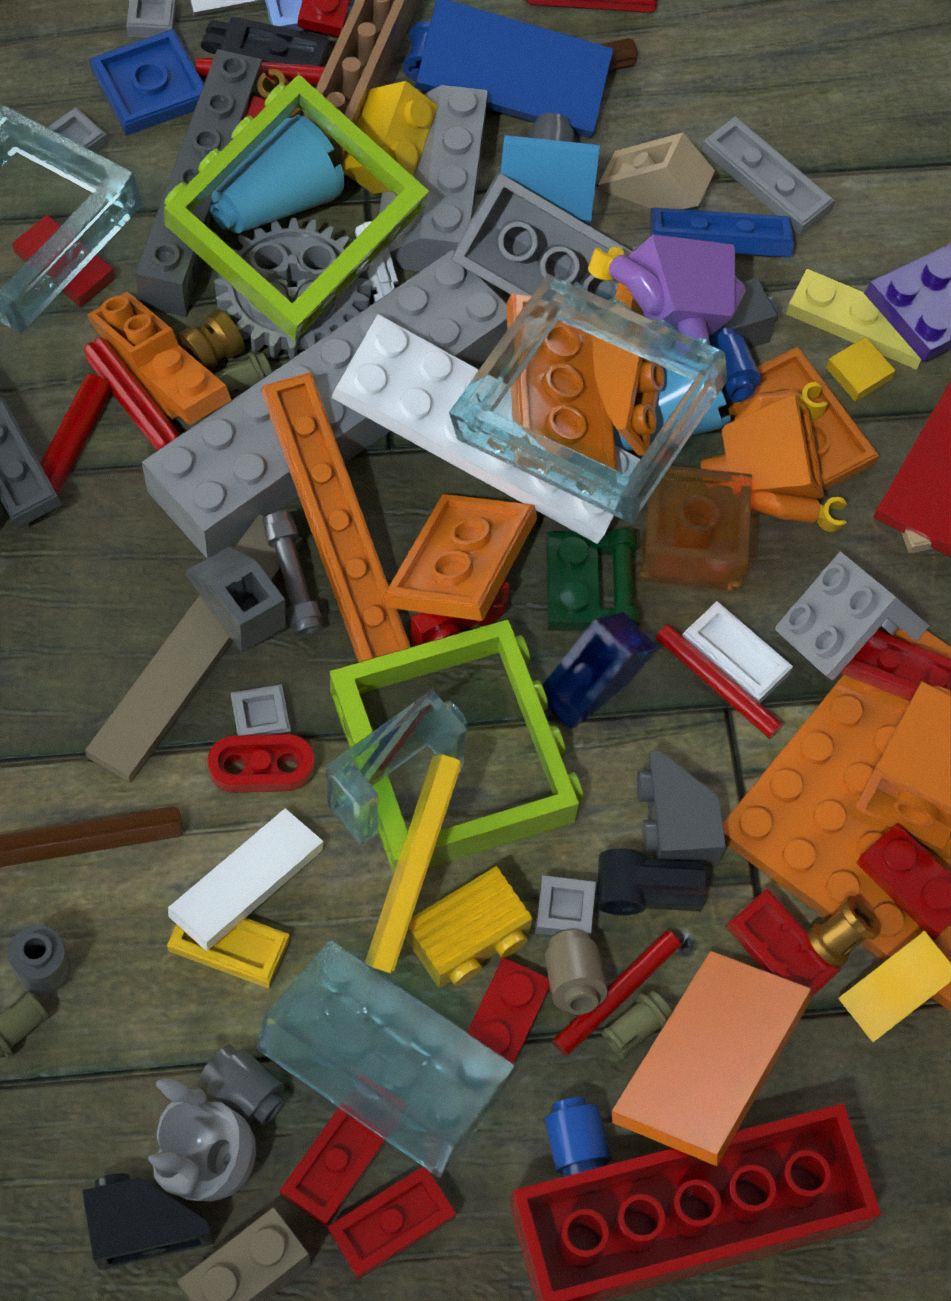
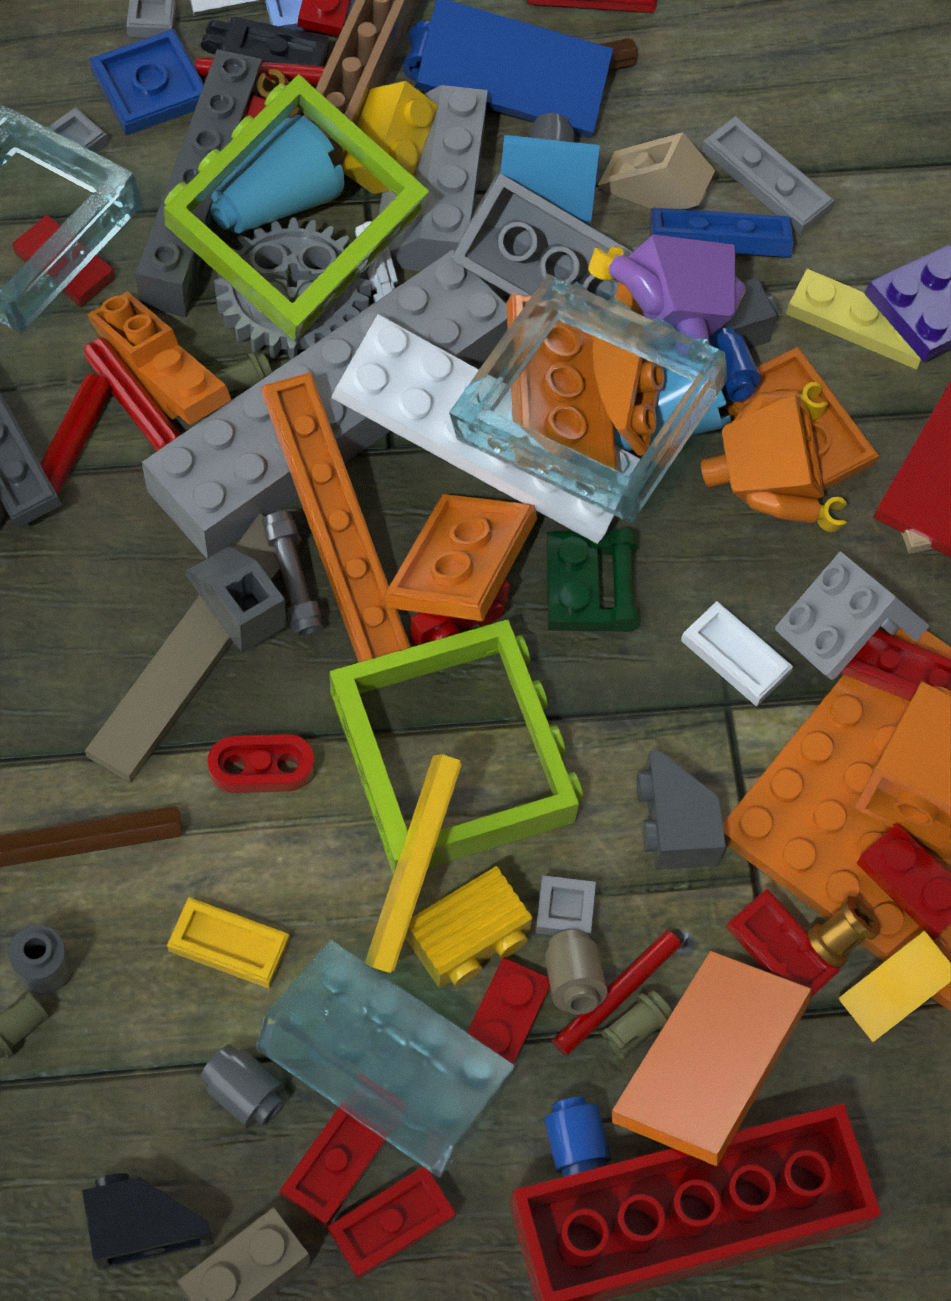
(203, 1146): light grey hair -> none
(213, 340): pearl gold wheel -> none
(245, 879): white tile -> none
(260, 711): light grey tile -> none
(360, 767): clear light blue panel -> none
(597, 667): clear blue slope -> none
(633, 883): black piece -> none
(697, 529): clear orange slope -> none
(719, 681): red bar -> none
(860, 369): yellow tile -> none

